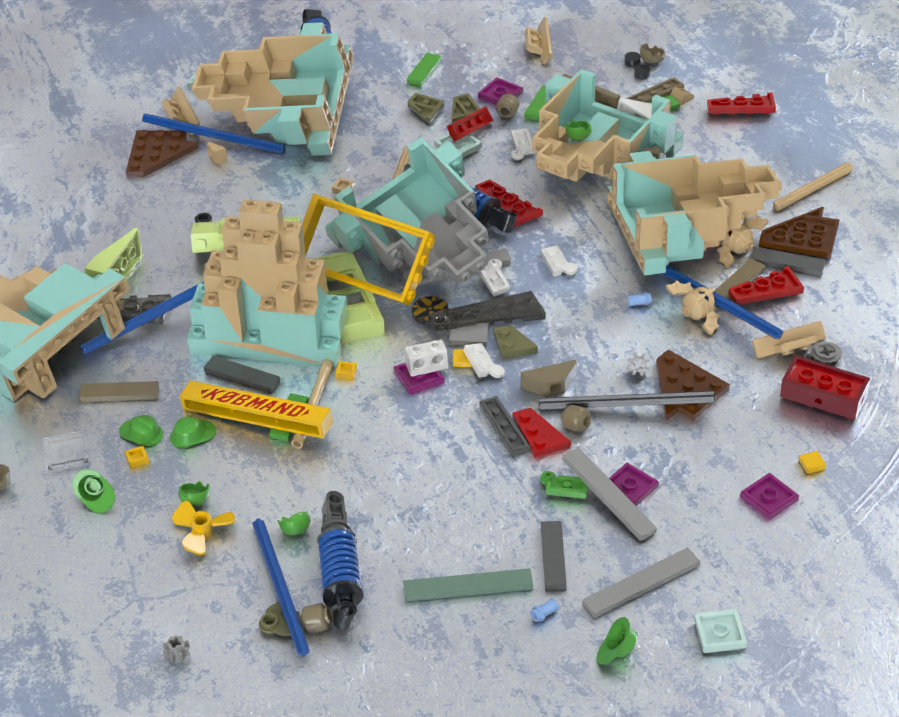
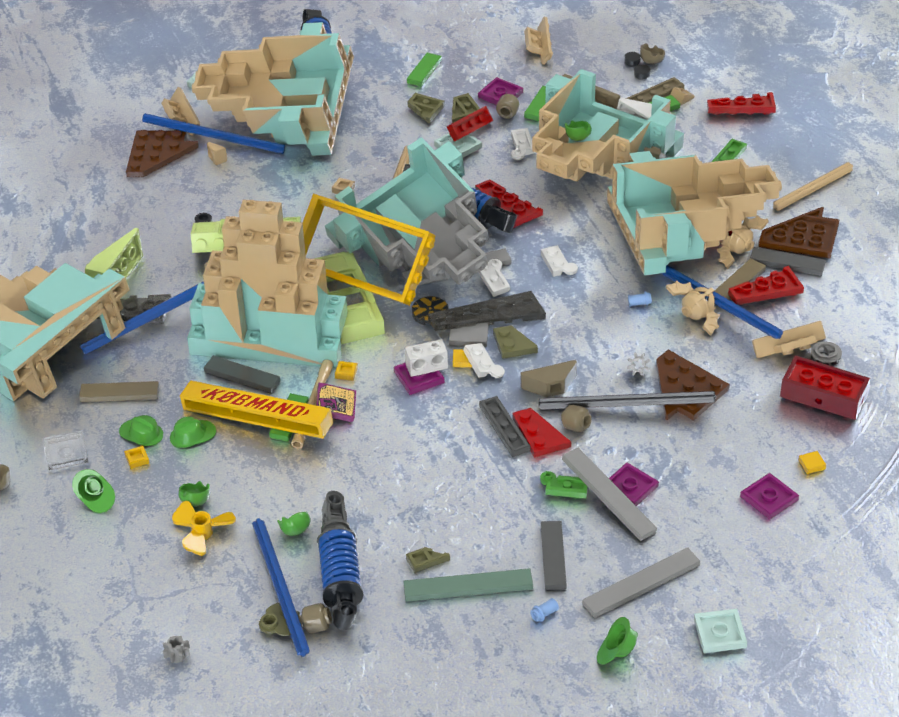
(338, 399): none -> tile
(425, 558): none -> olive tile
(731, 151): none -> bright green tile

